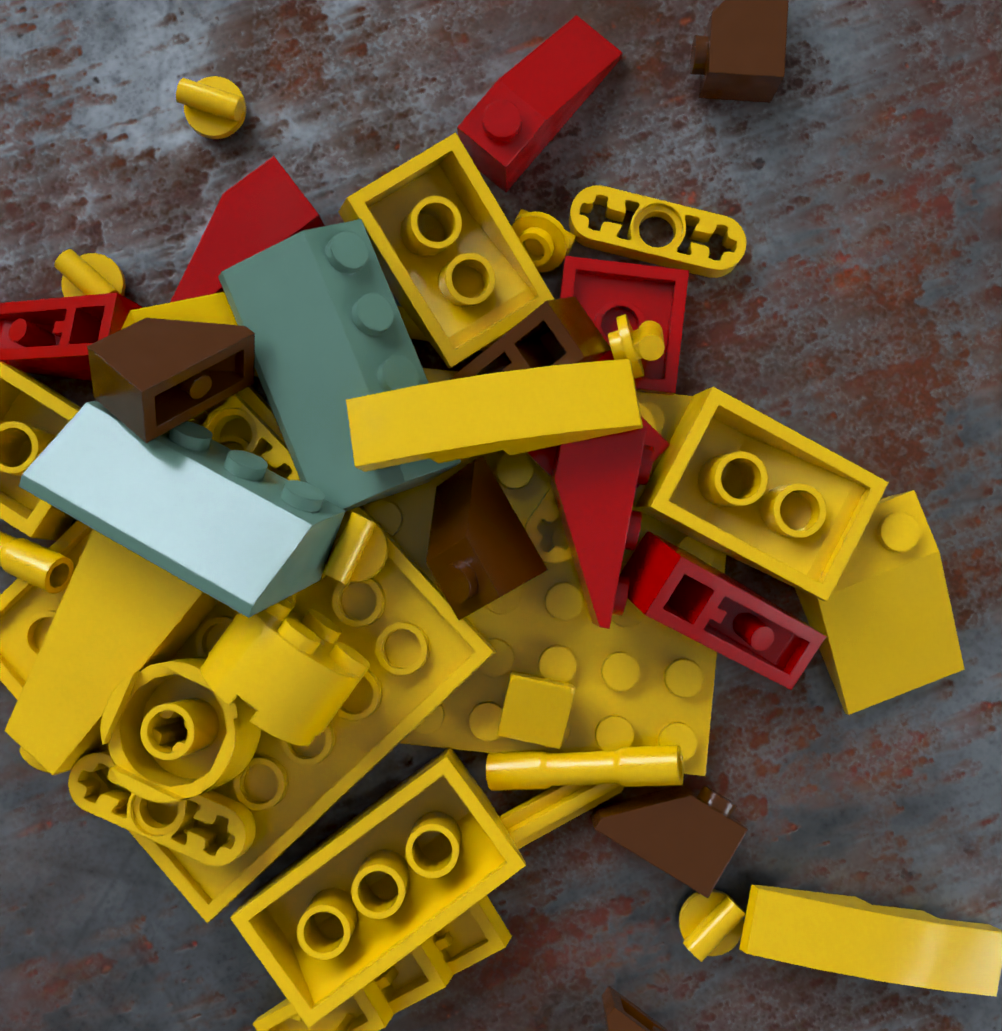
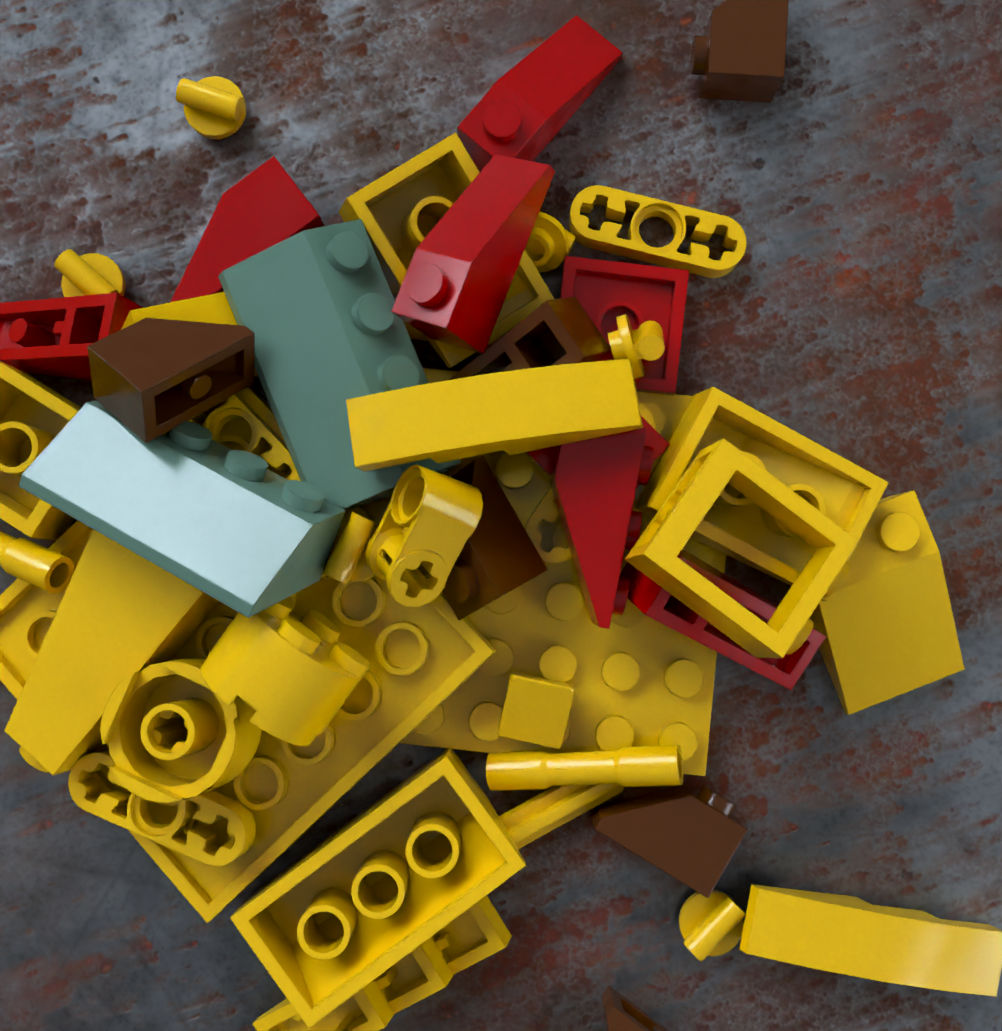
(423, 526): none -> yellow piece
(473, 254): none -> red slope
(683, 511): none -> yellow window

